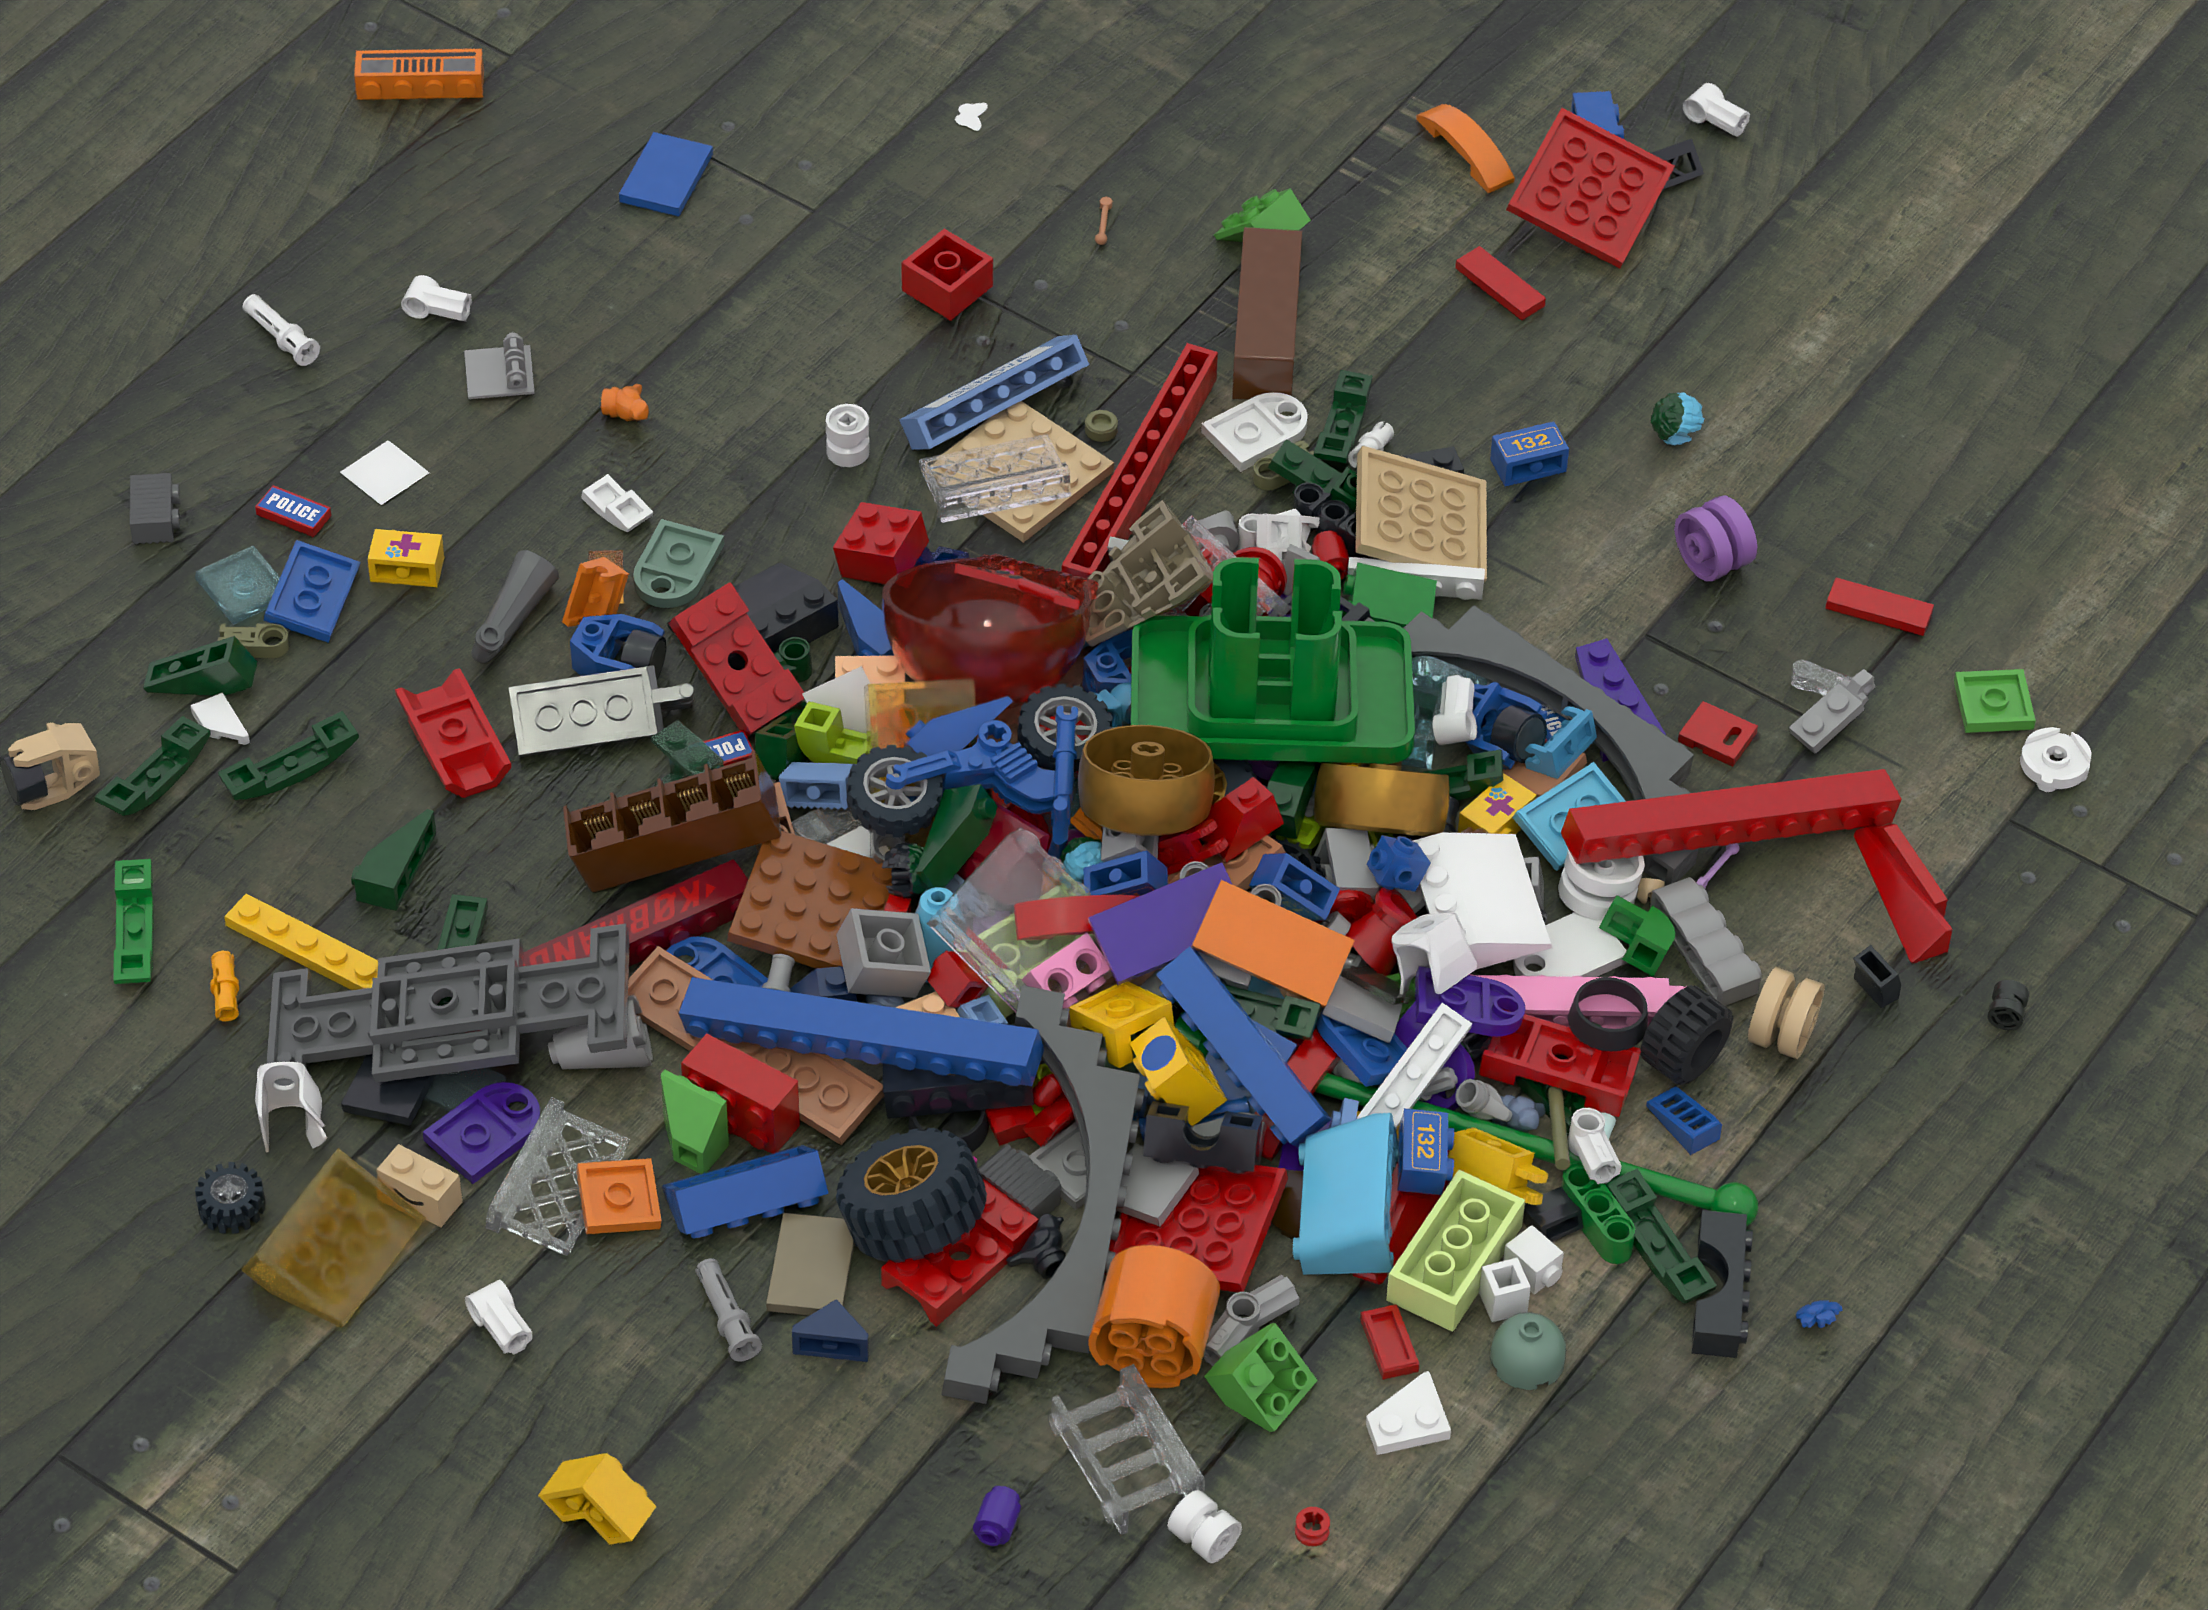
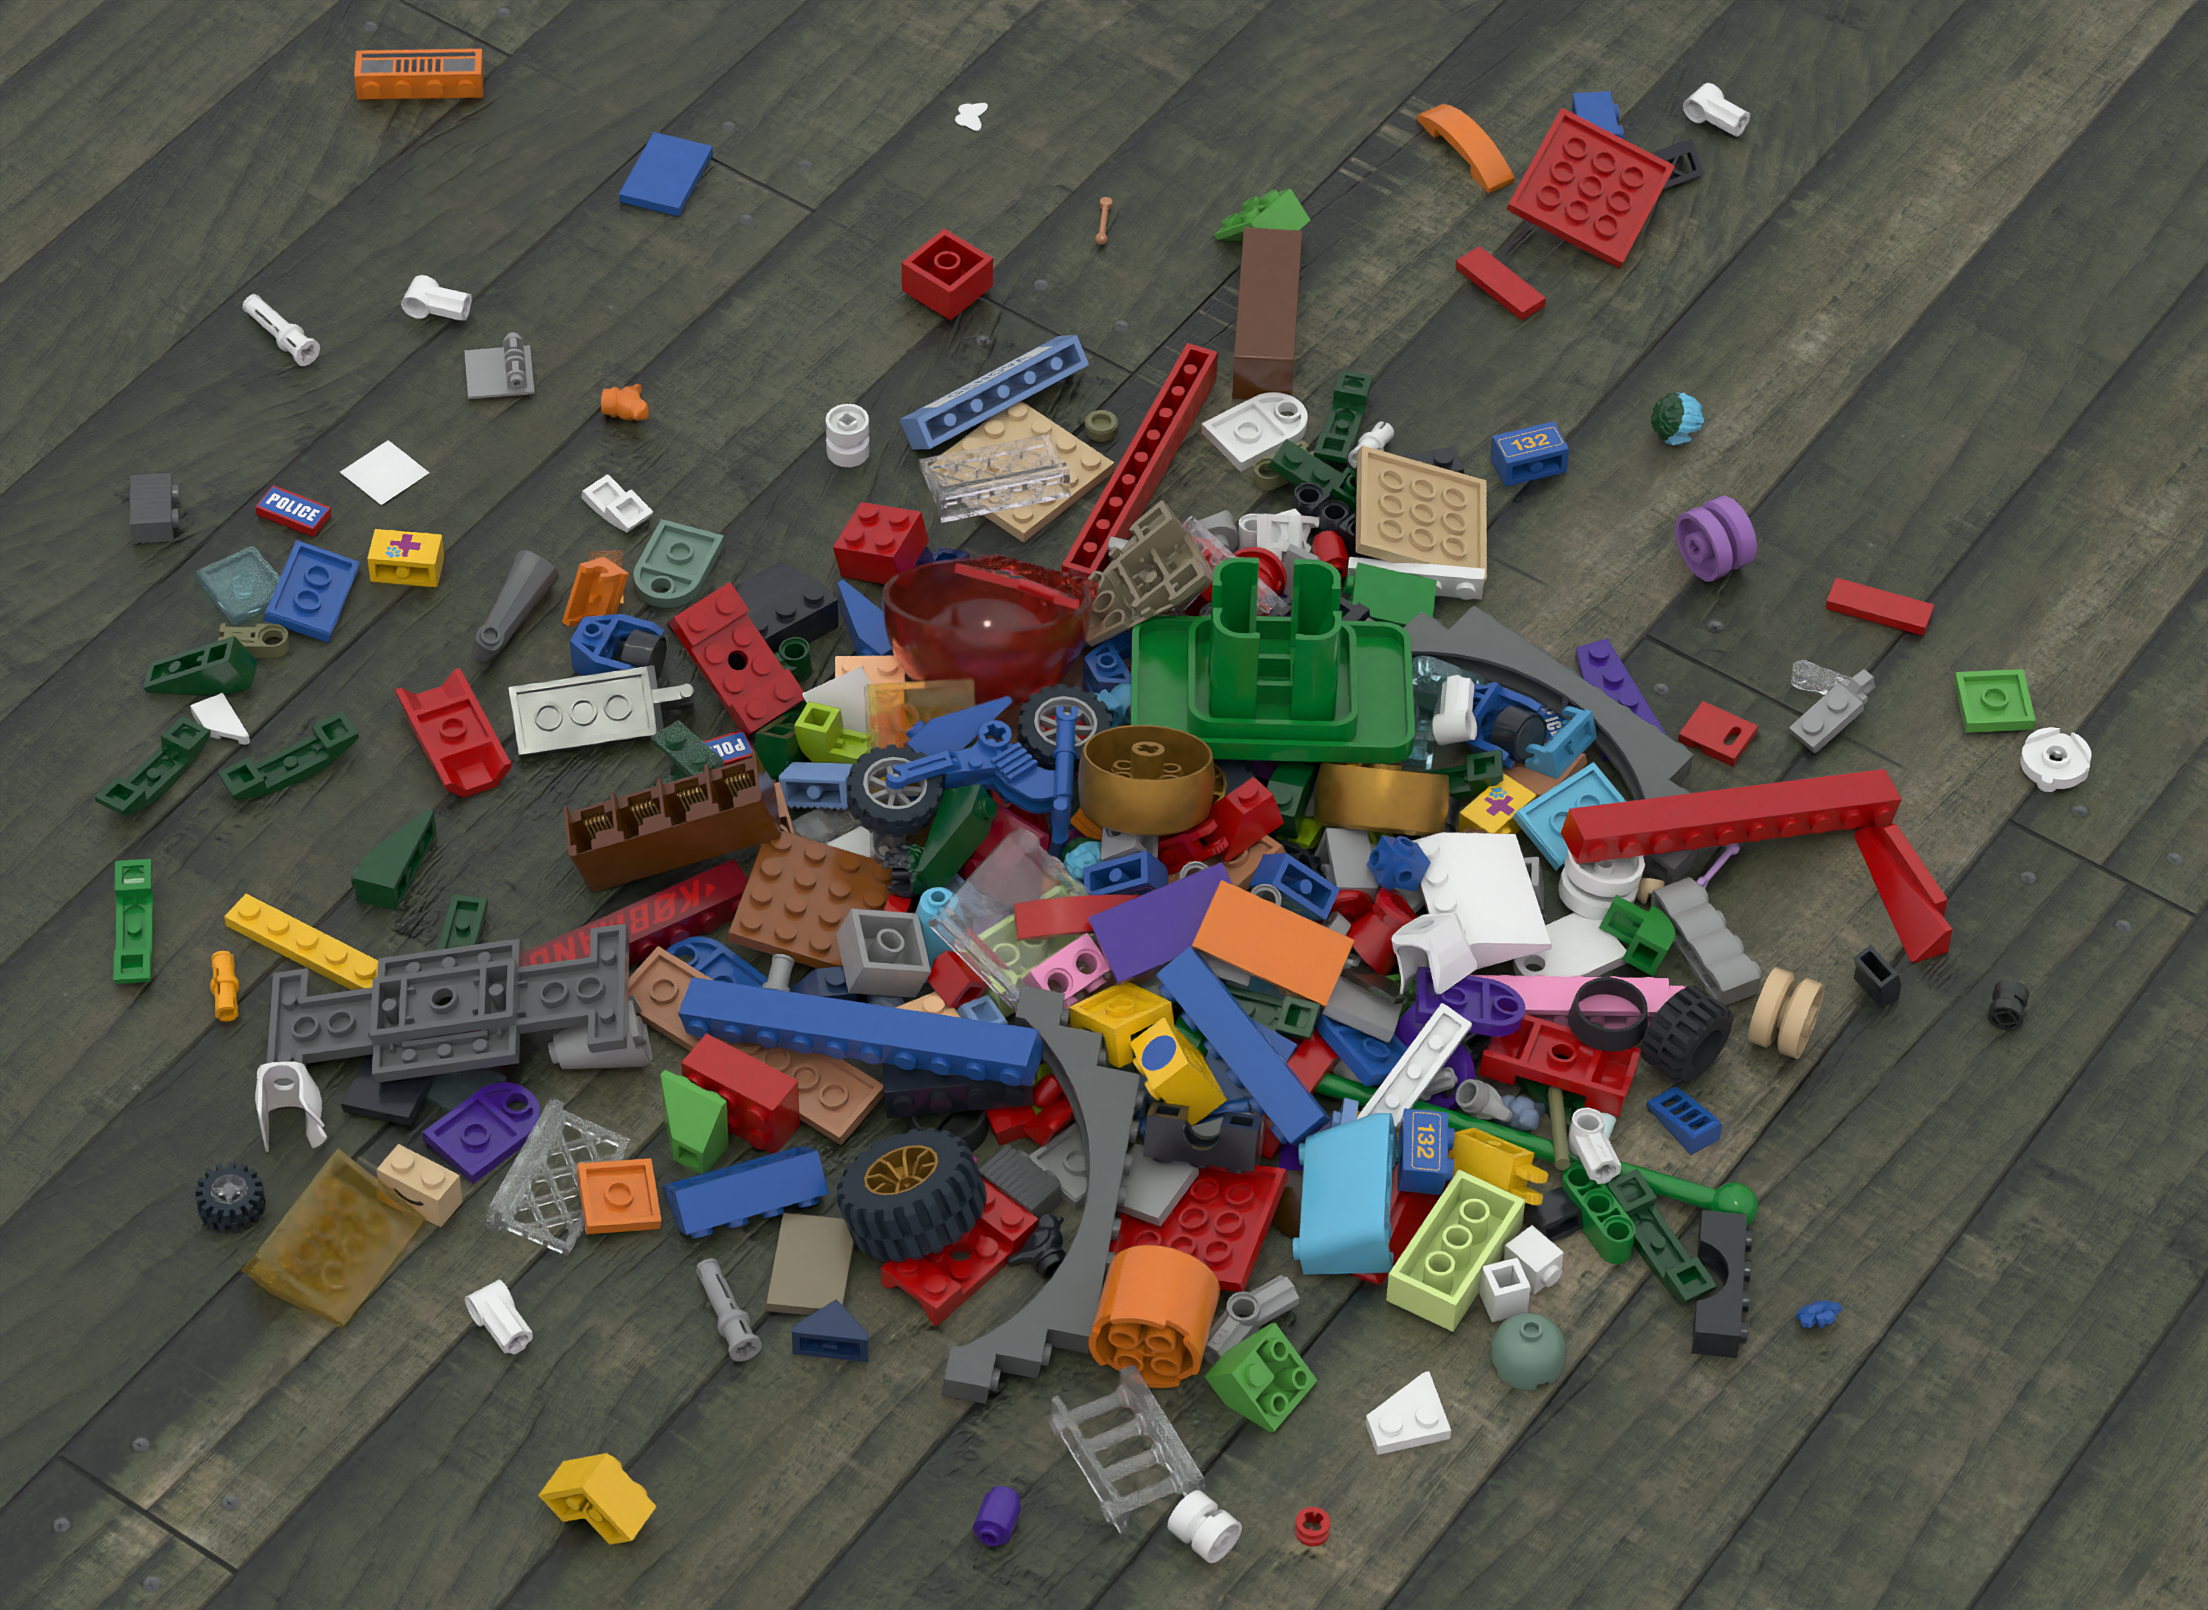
(72, 761): tan piece -> none
(1389, 1341): red tile -> none

